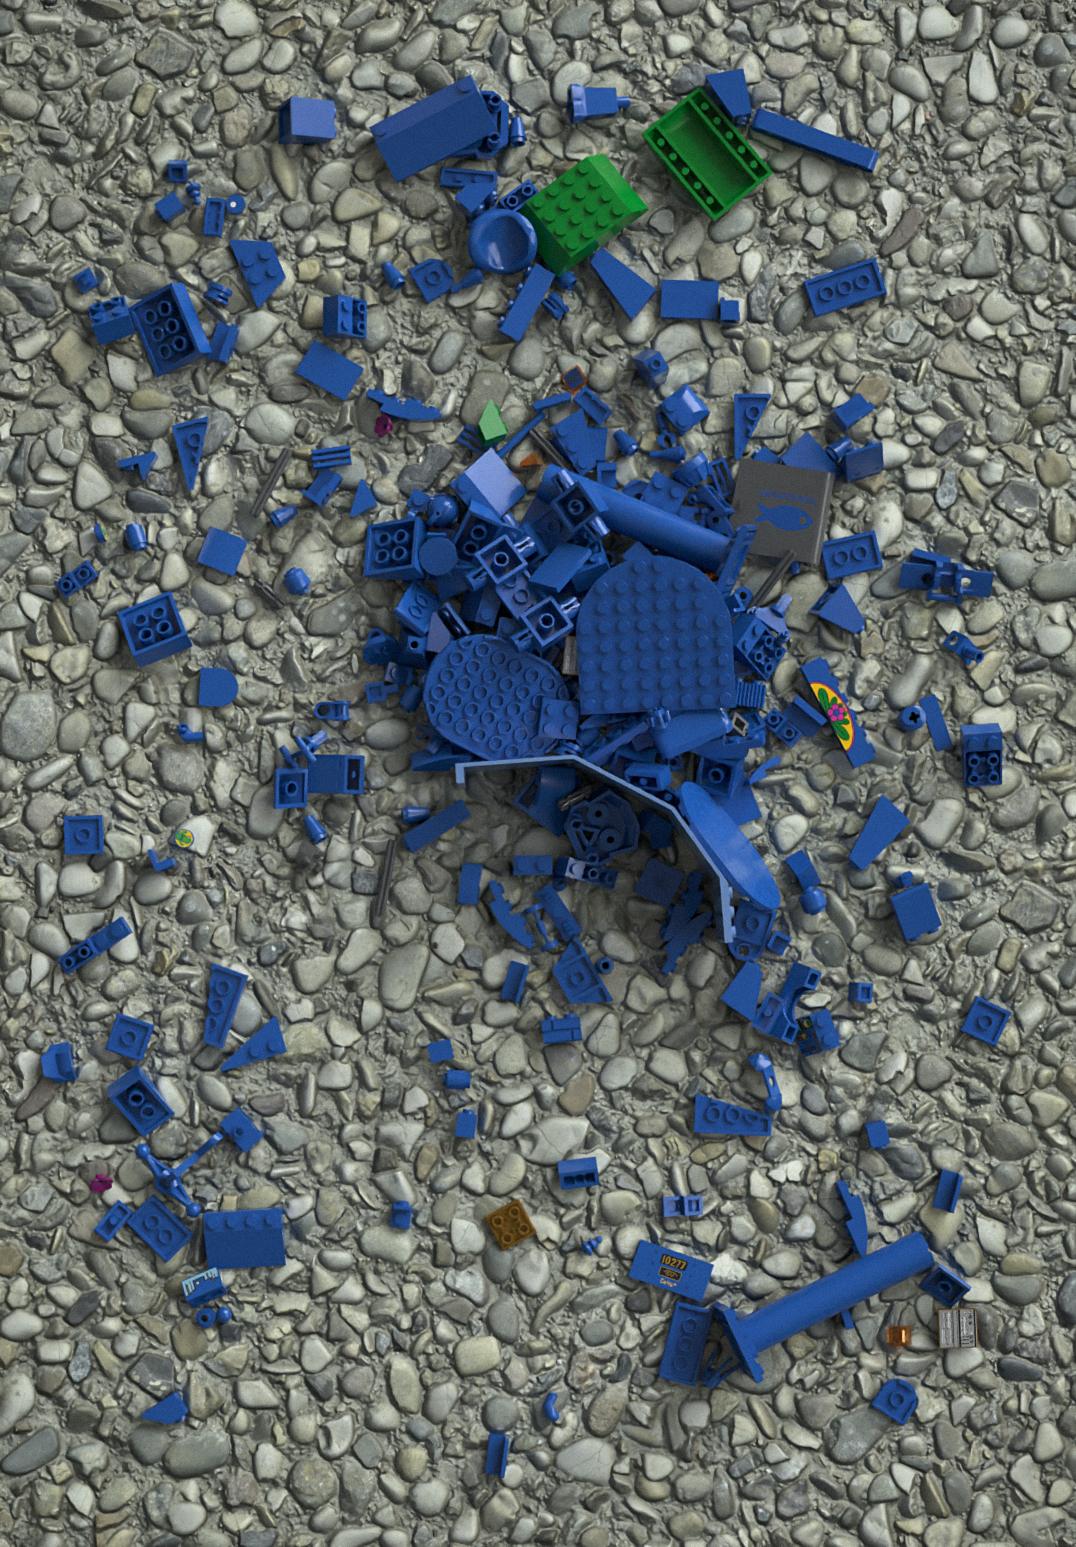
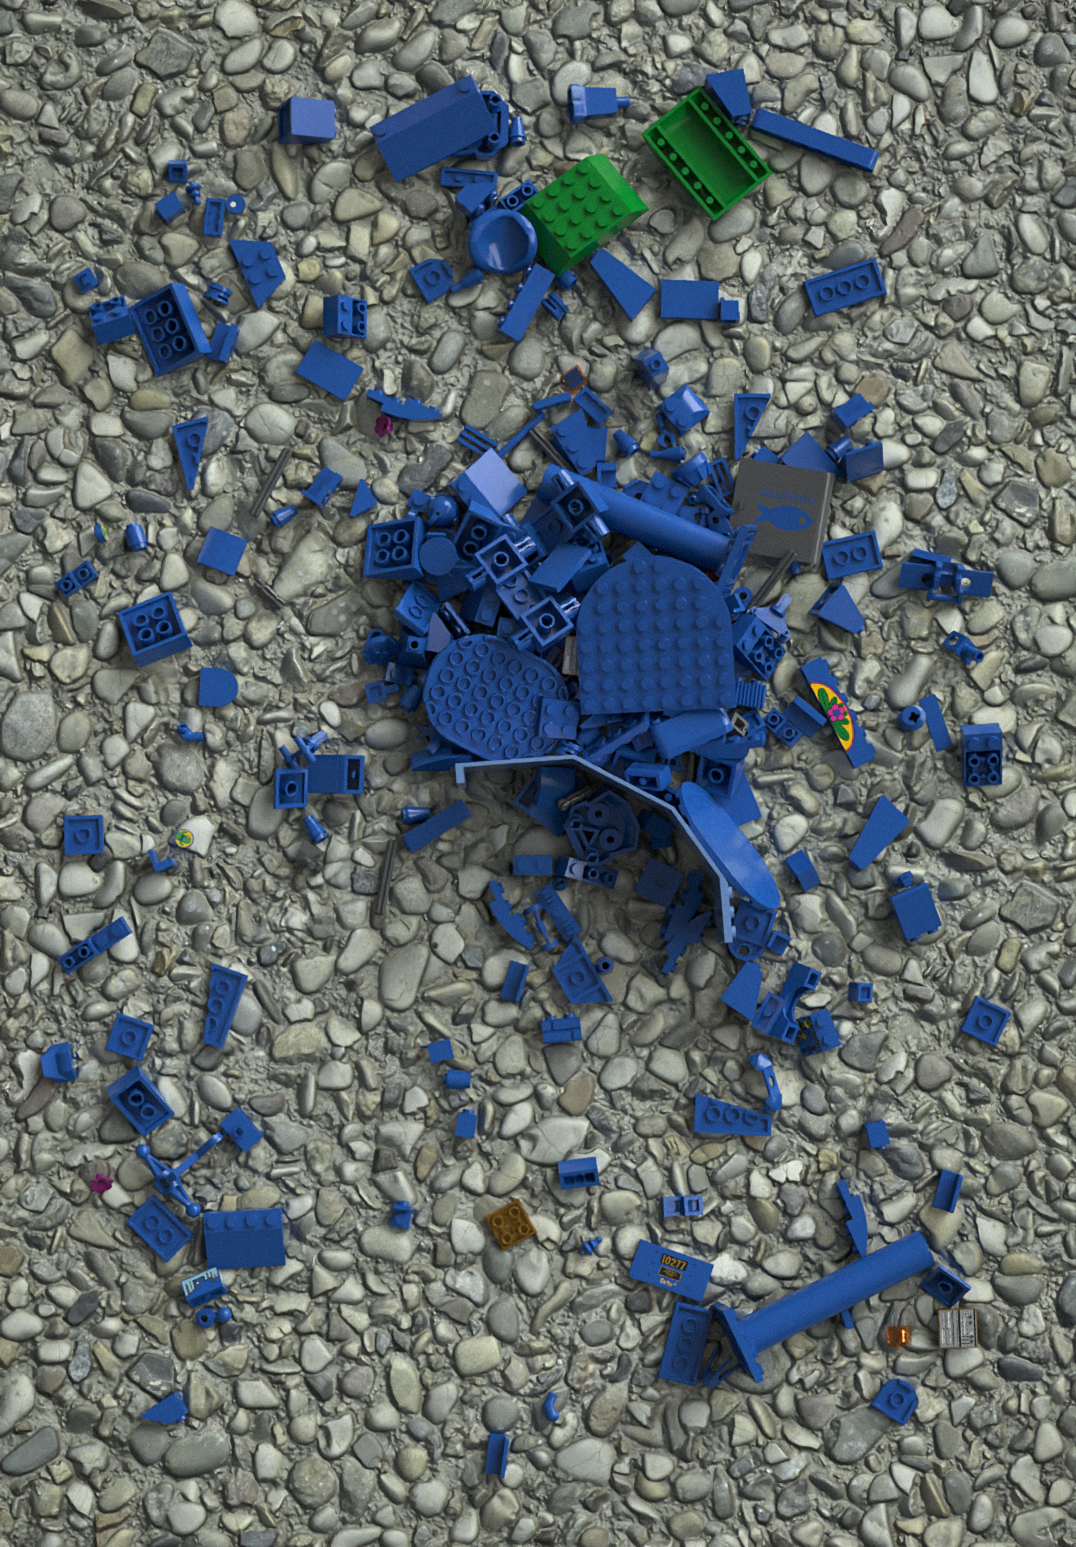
(112, 1221): blue slope -> none
(144, 462): blue slope -> none
(263, 1044): blue wing -> none
(296, 581): blue head -> none
(333, 450): blue tile -> none
(334, 710): blue piece -> none
(393, 277): blue cone -> none
(470, 884): blue slope -> none
(490, 427): slope -> none
(531, 461): clear orange slope -> none
(658, 718): blue gear -> none
(759, 773): blue slope -> none
(812, 901): blue head -> none

